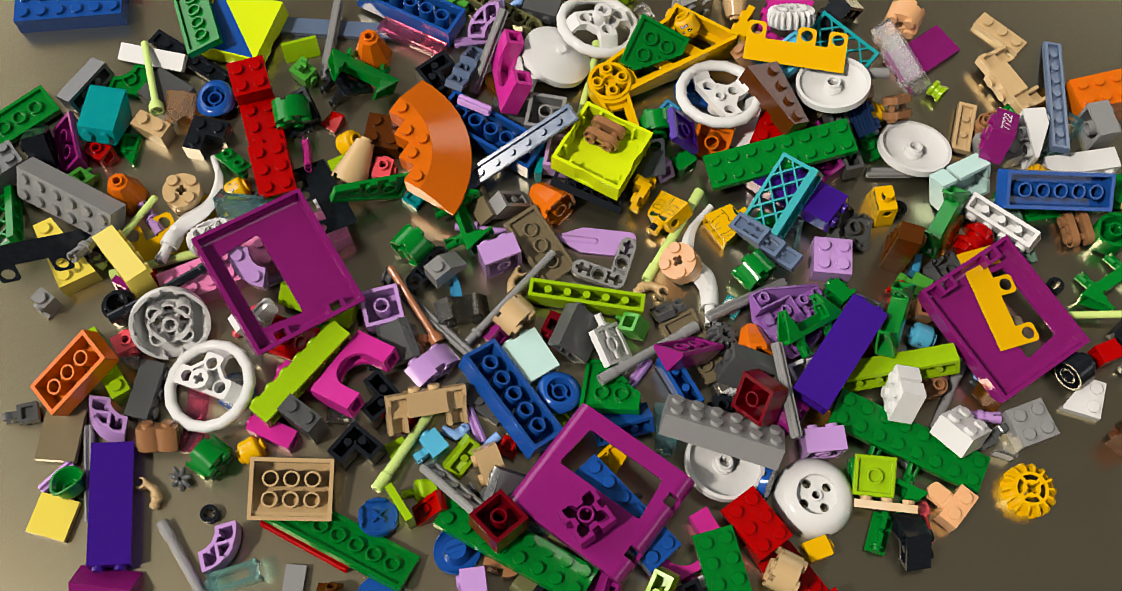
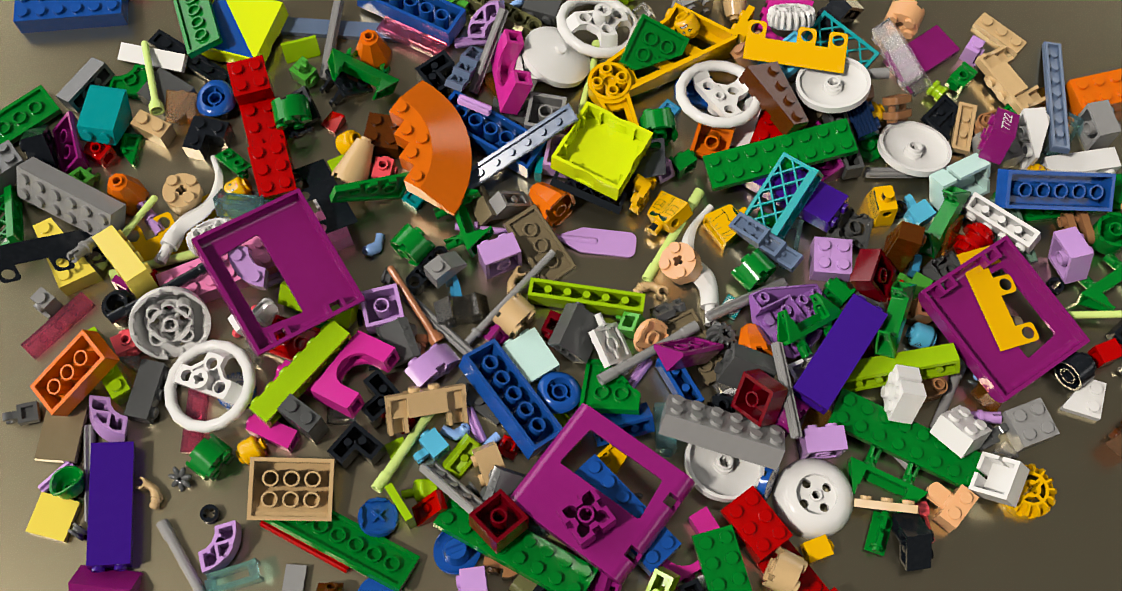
(58, 325): none -> clear pink tile
(78, 531): none -> dark grey bush
(158, 436): medium nougat brick -> none
(306, 154): dark pink piece -> none
(375, 247): none -> light blue arm
(604, 133): medium nougat brick -> none
(614, 272): light grey beam -> none
(649, 333): none -> light nougat tile
(682, 130): dark purple plate -> none
(873, 274): none -> dark red brick
(874, 475): lime tile -> none
(918, 213): none -> medium azure brick
(941, 116): none -> black wing
(961, 77): none -> green brick
(972, 50): none -> lavender brick
(1003, 482): none -> white piece
(1070, 255): none -> lavender brick

